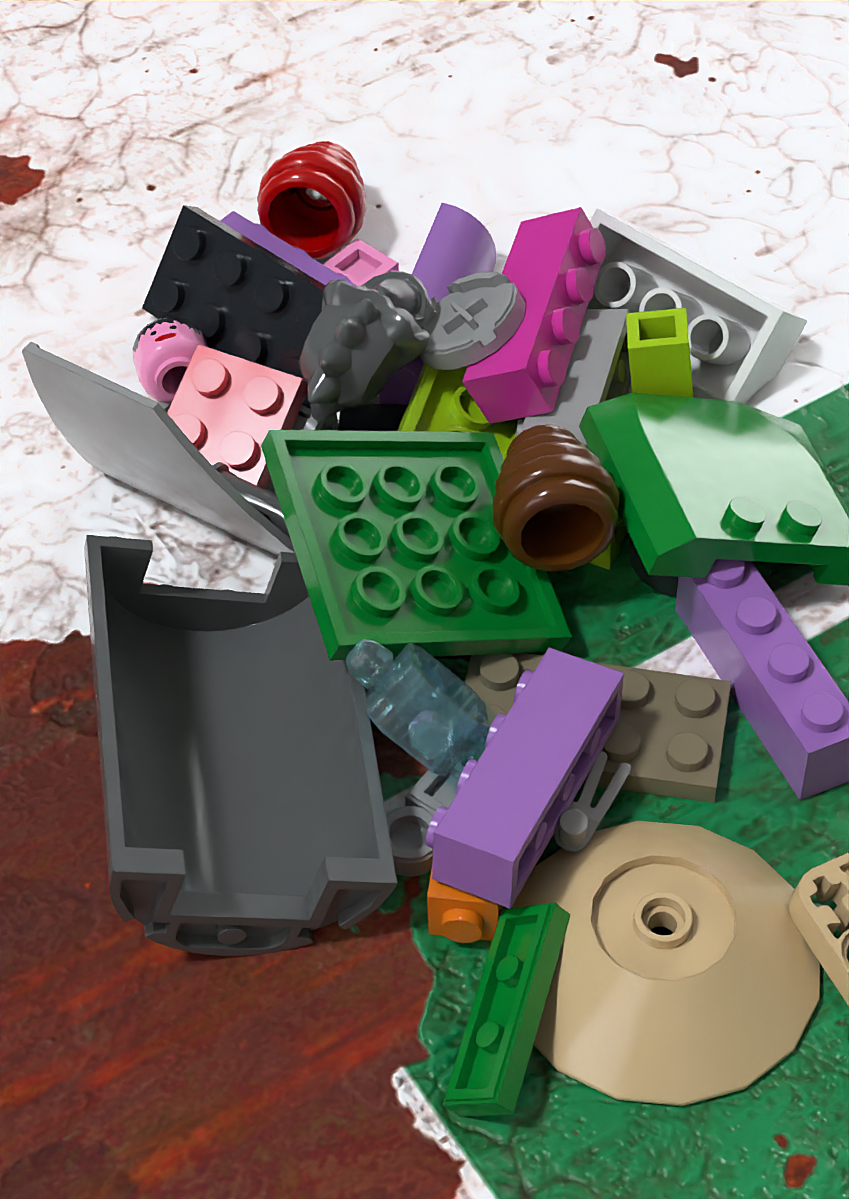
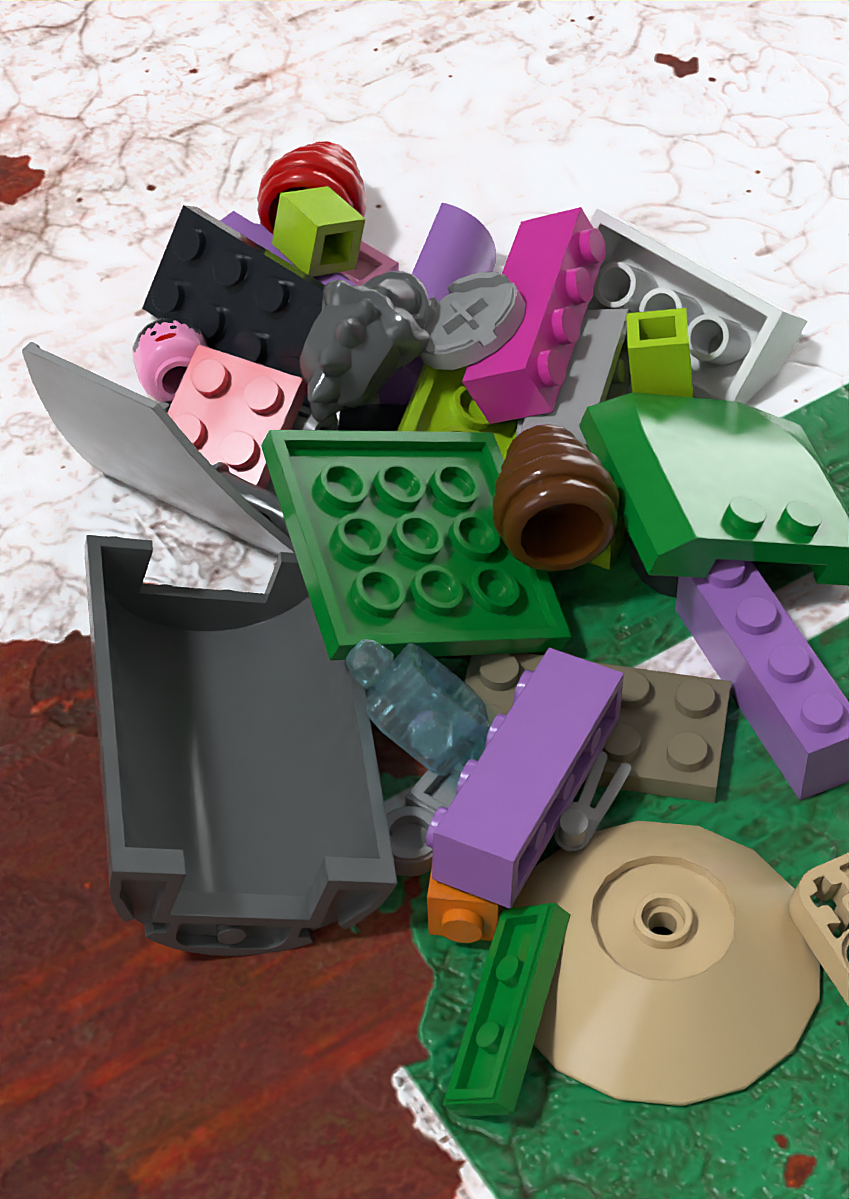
(318, 231): none -> lime brick

